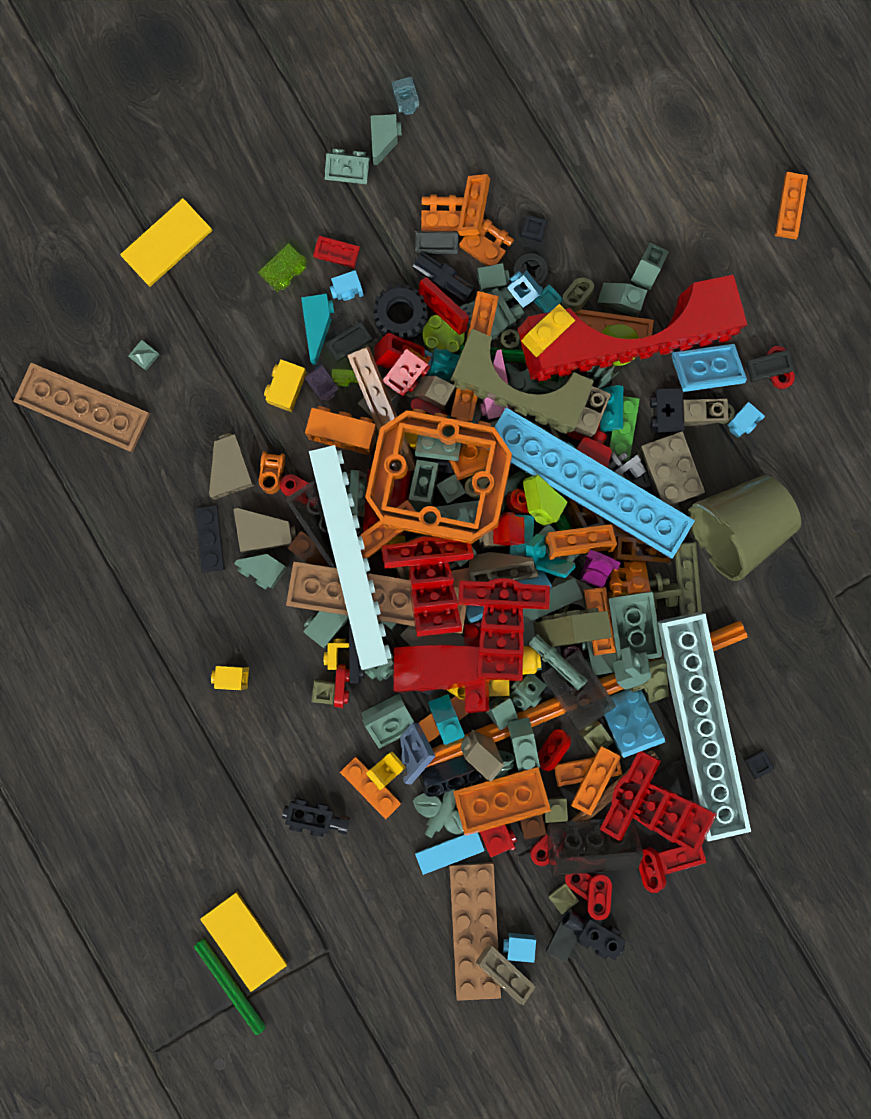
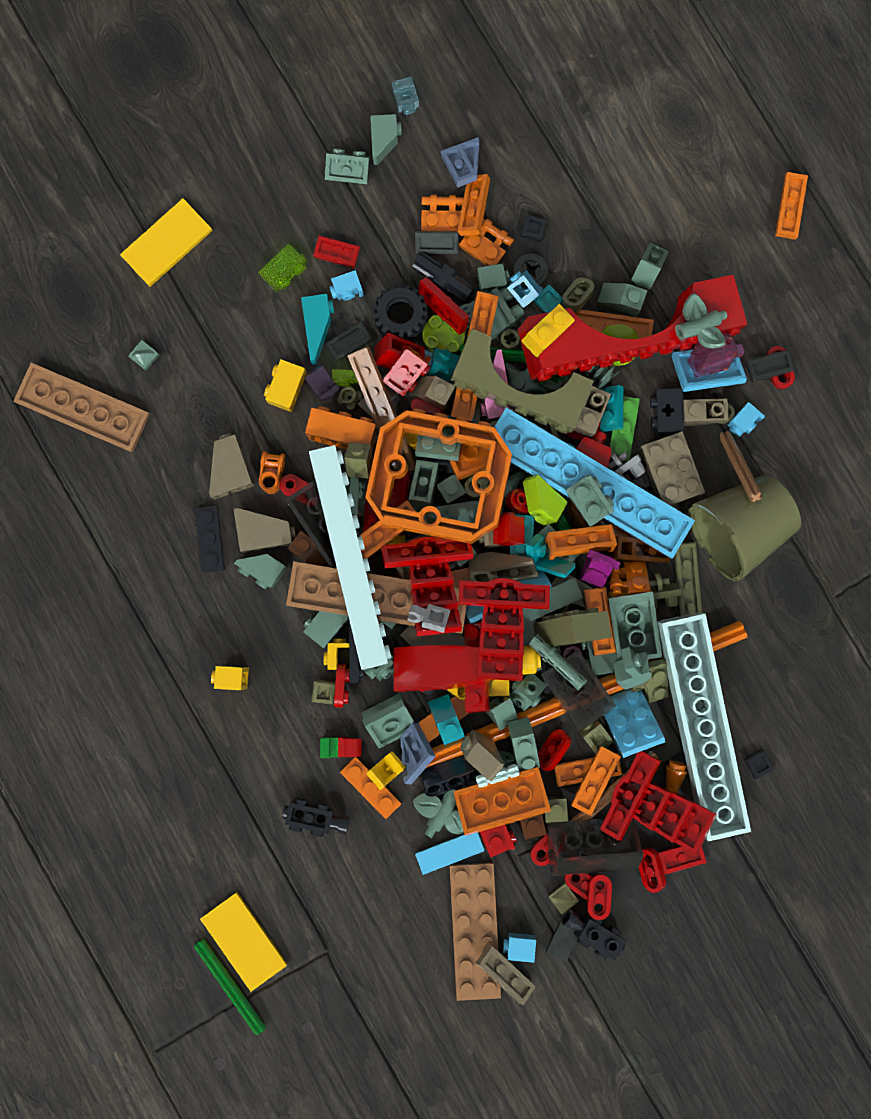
(340, 747): none -> leg
(345, 393): none -> olive plate
(358, 460): none -> olive brick
(432, 617): none -> light grey plate
(462, 161): none -> sand blue wing
(503, 774): none -> light aqua axle
(590, 500): none -> sand green bracket
(675, 775): none -> orange cone
(701, 323): none -> sand green plant
(708, 361): none -> clear pink torso
(740, 466): none -> medium nougat axle

